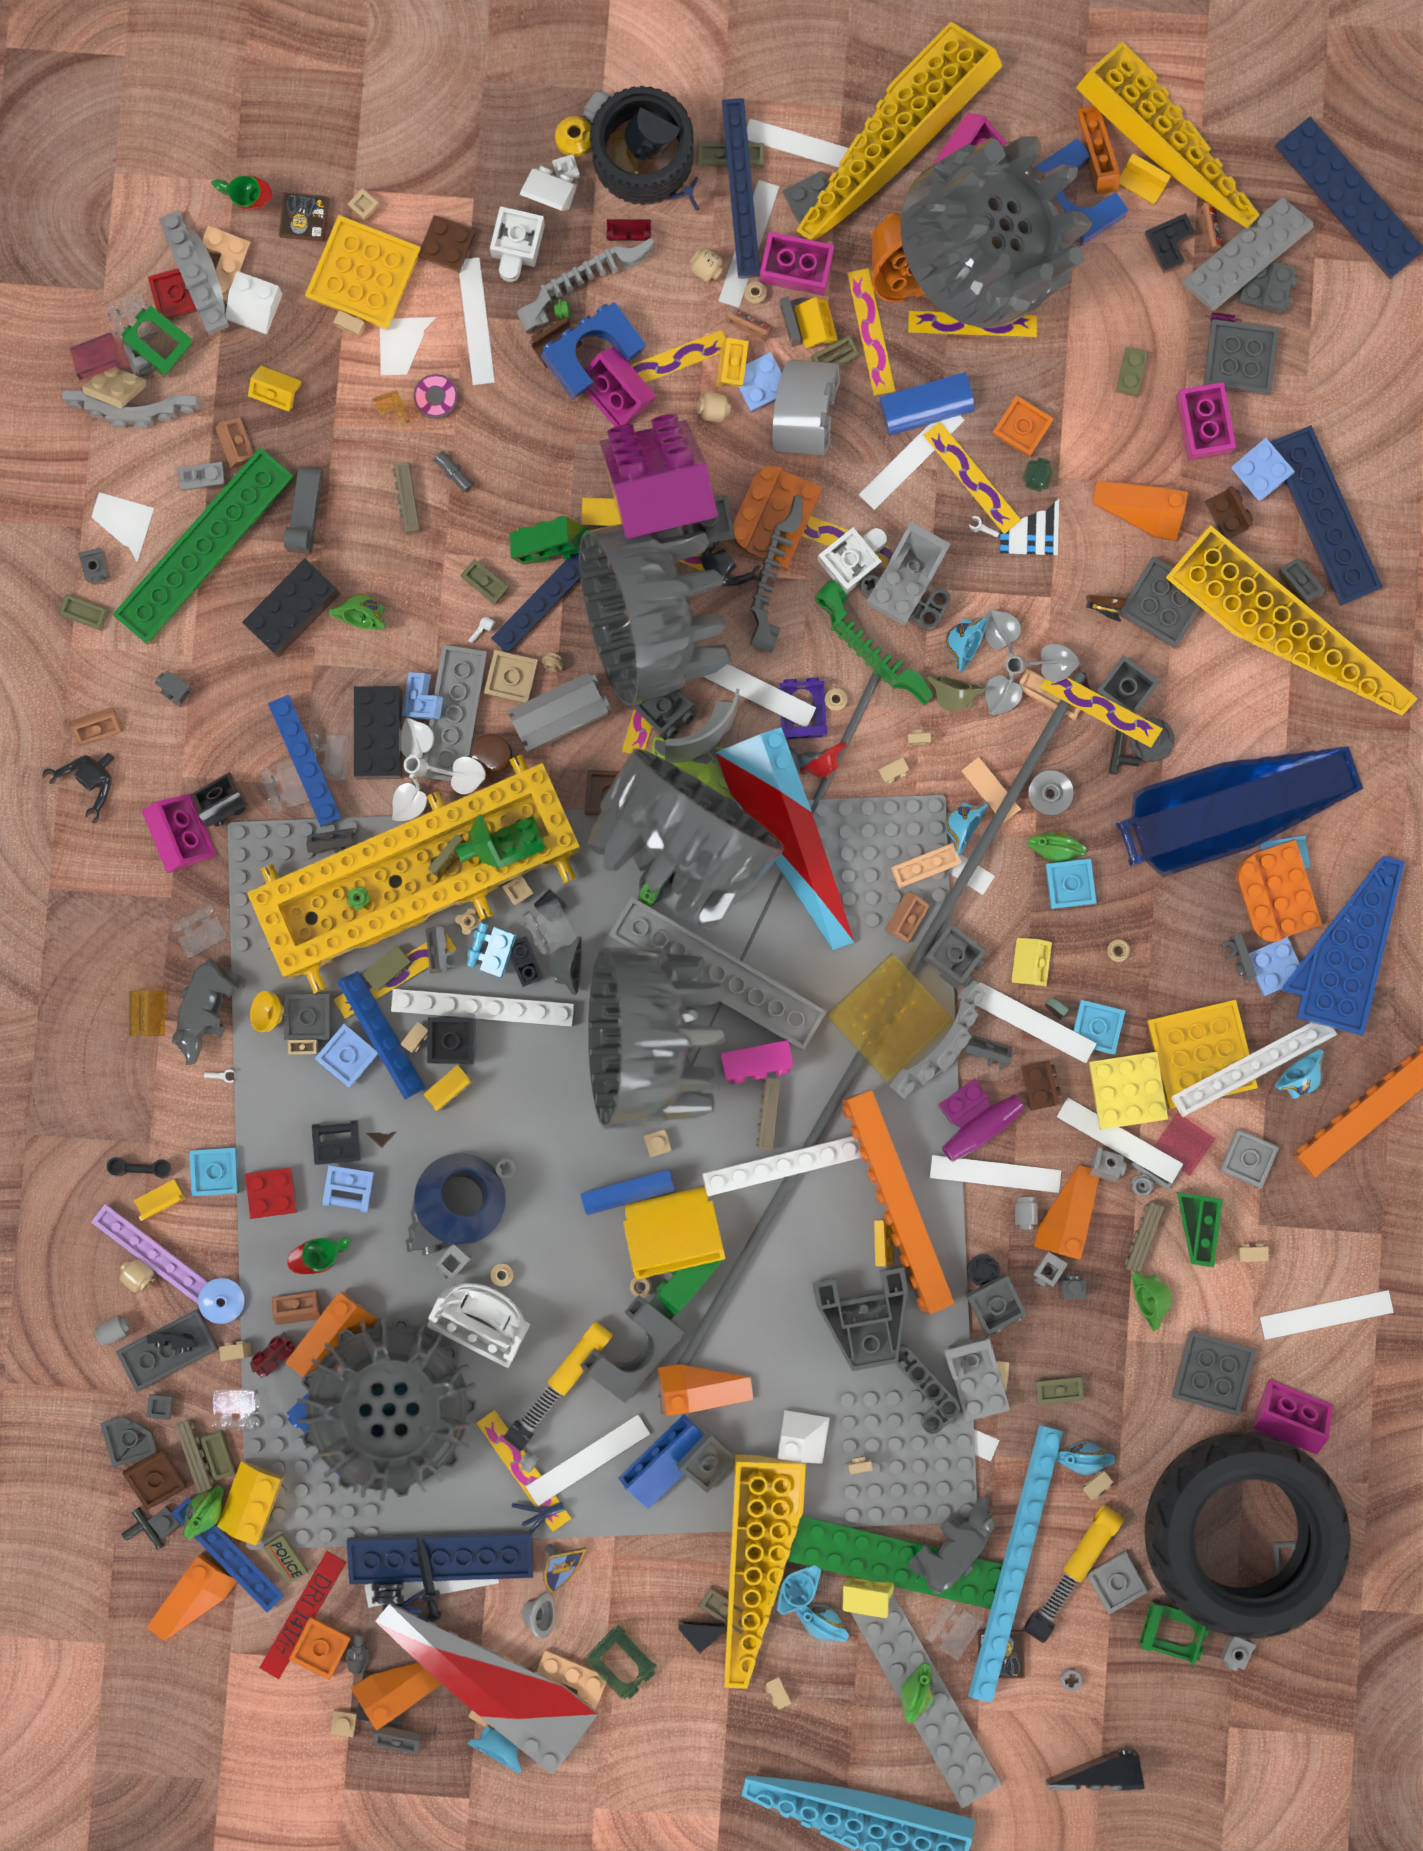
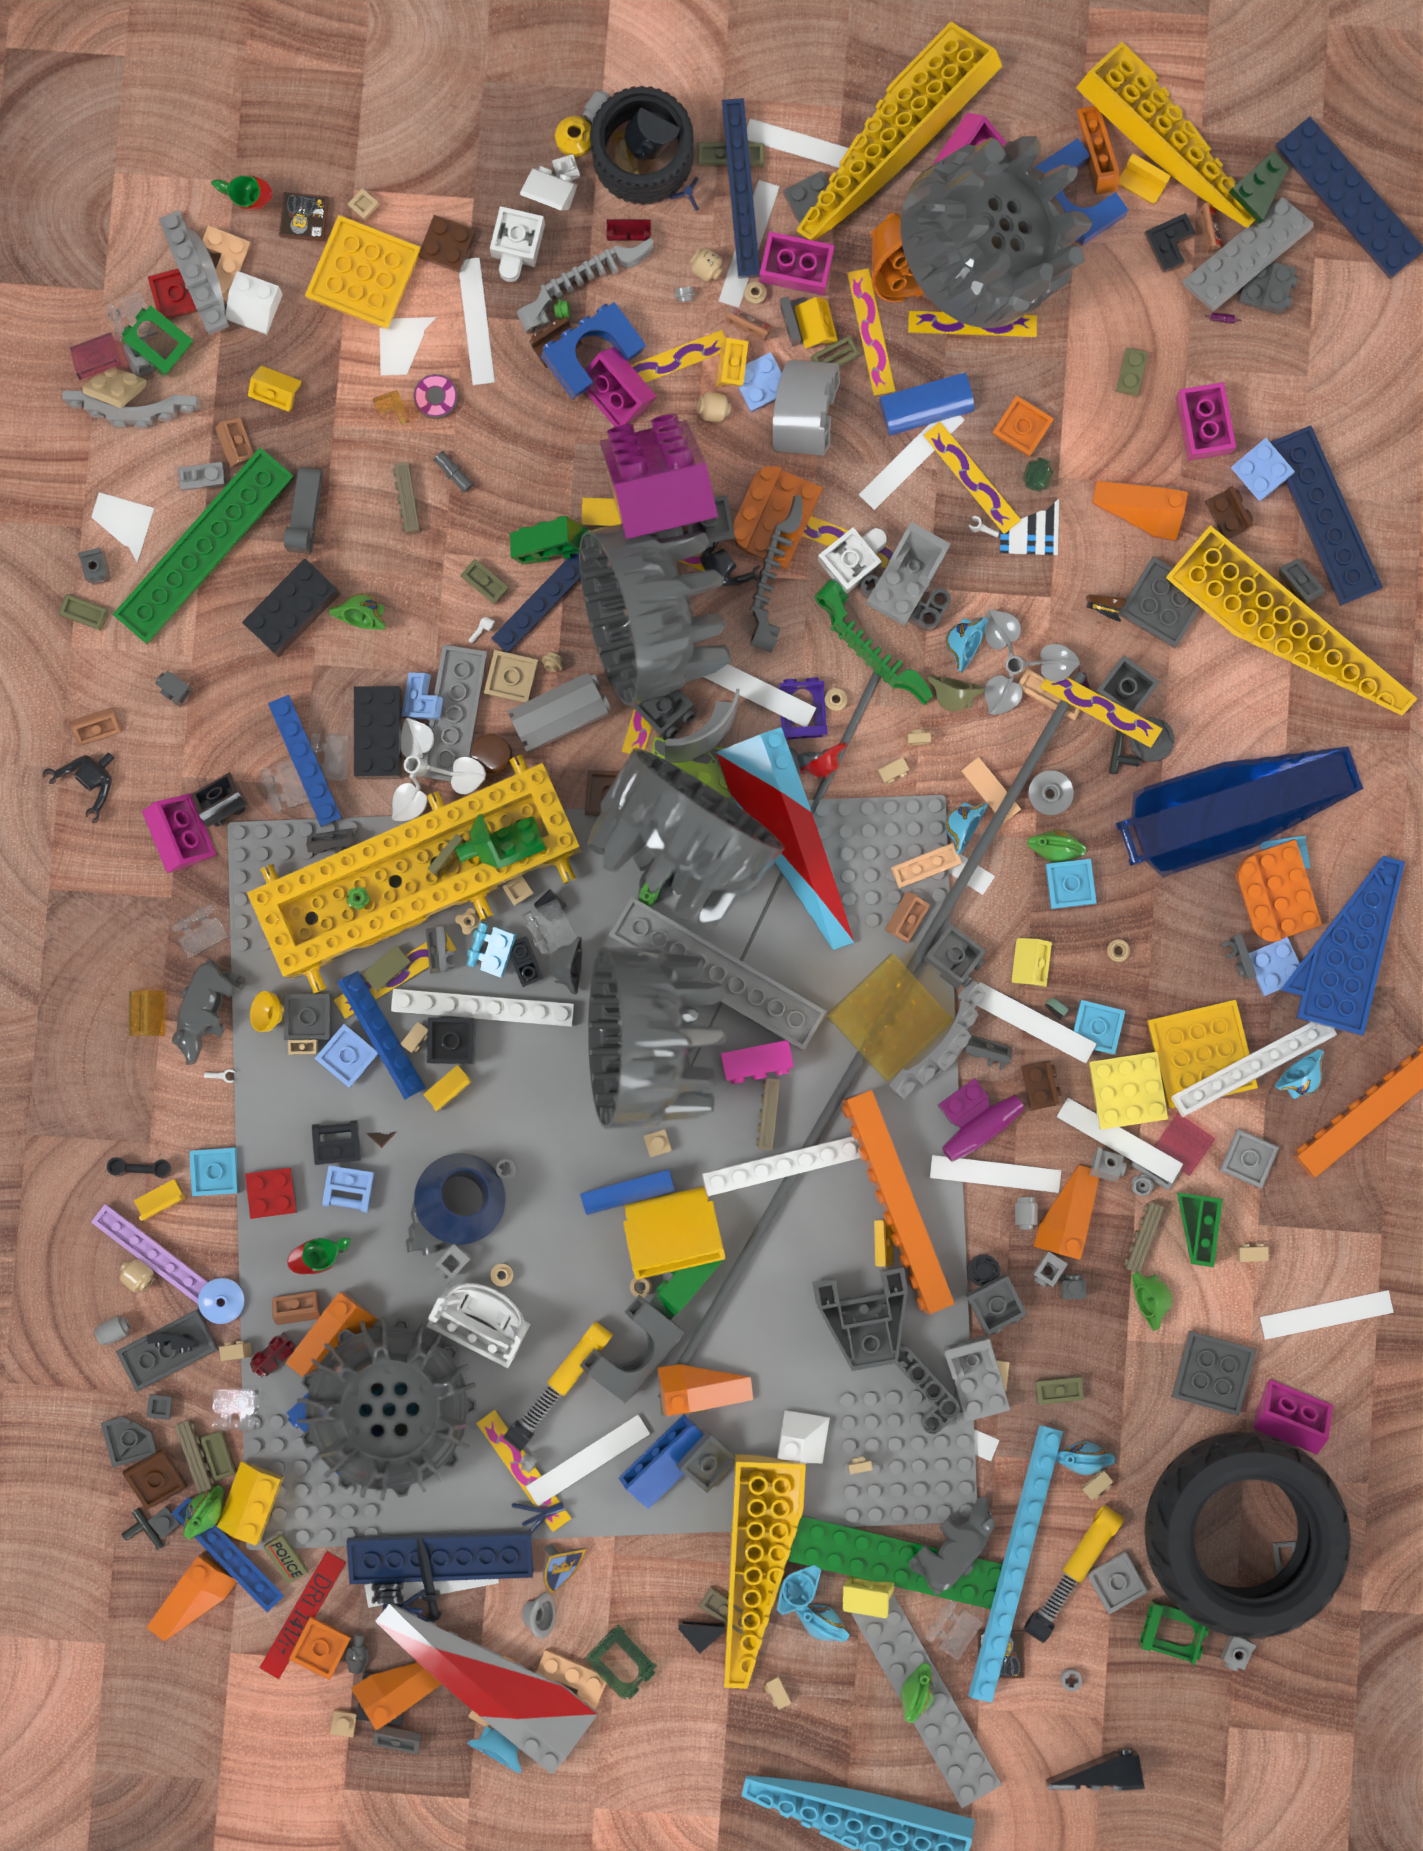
(349, 323): tan piece -> none
(684, 294): none -> light grey plate
(1241, 356): dark grey plate -> none
(1260, 186): none -> dark green wing

